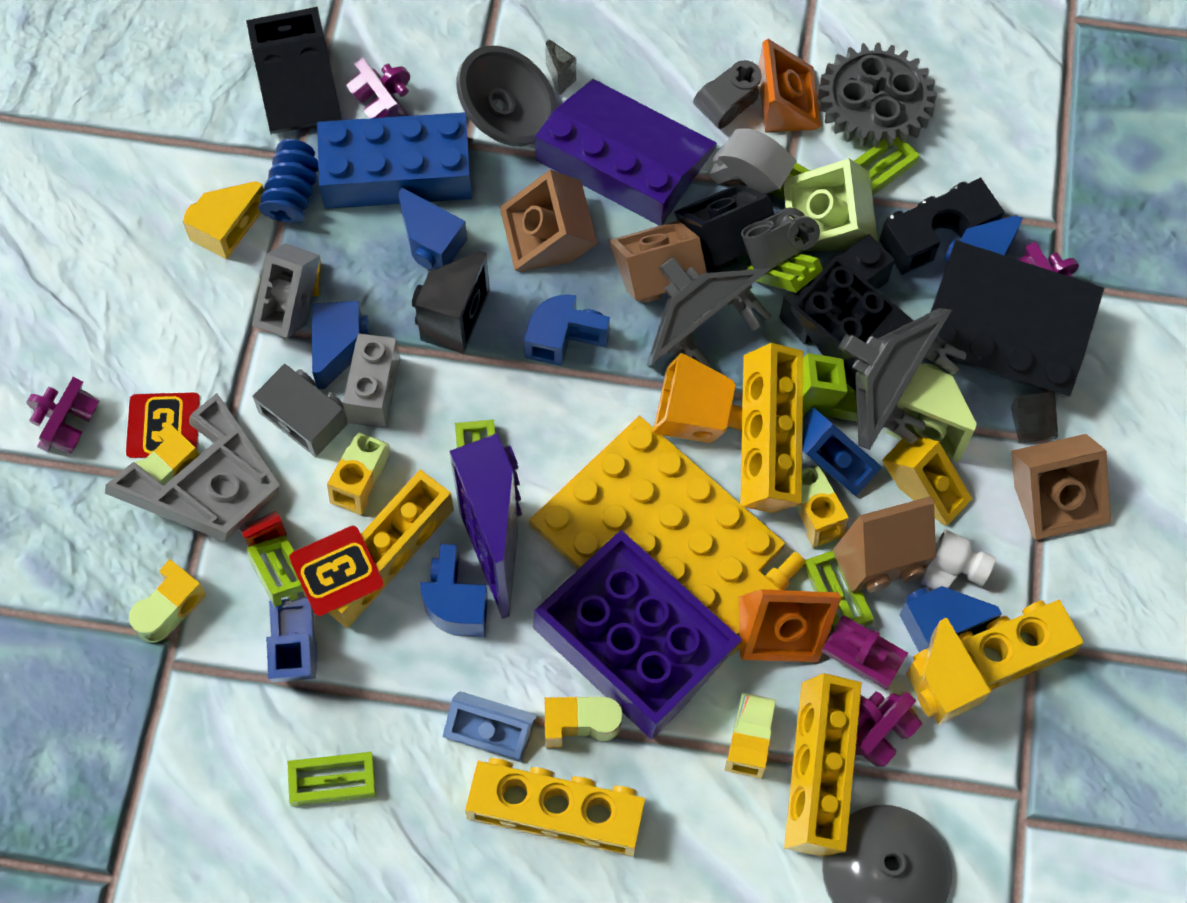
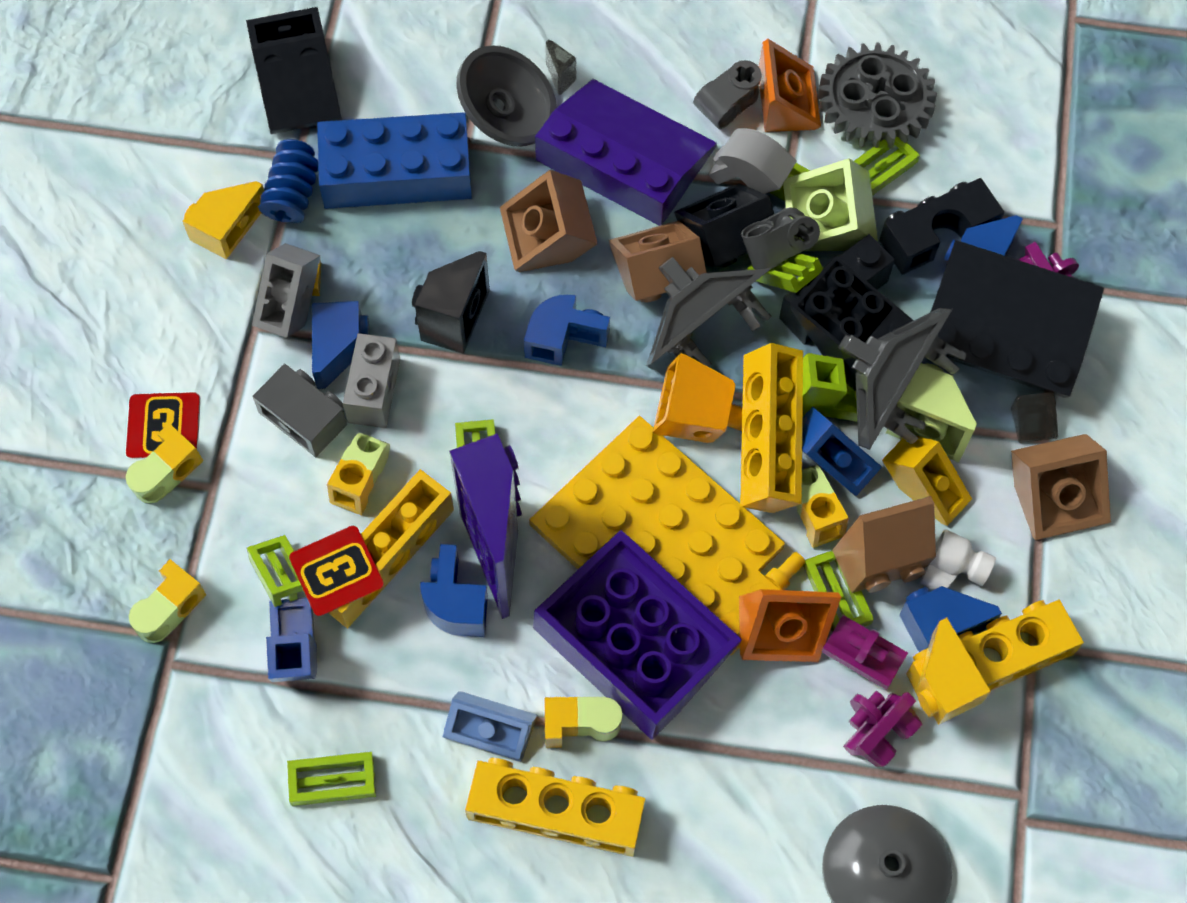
(56, 431): magenta hips -> none
(213, 491): light grey wing -> none
(263, 529): red slope -> none
(370, 82): magenta hips -> none
(431, 231): blue slope -> none
(751, 736): leg -> none
(823, 766): yellow brick -> none

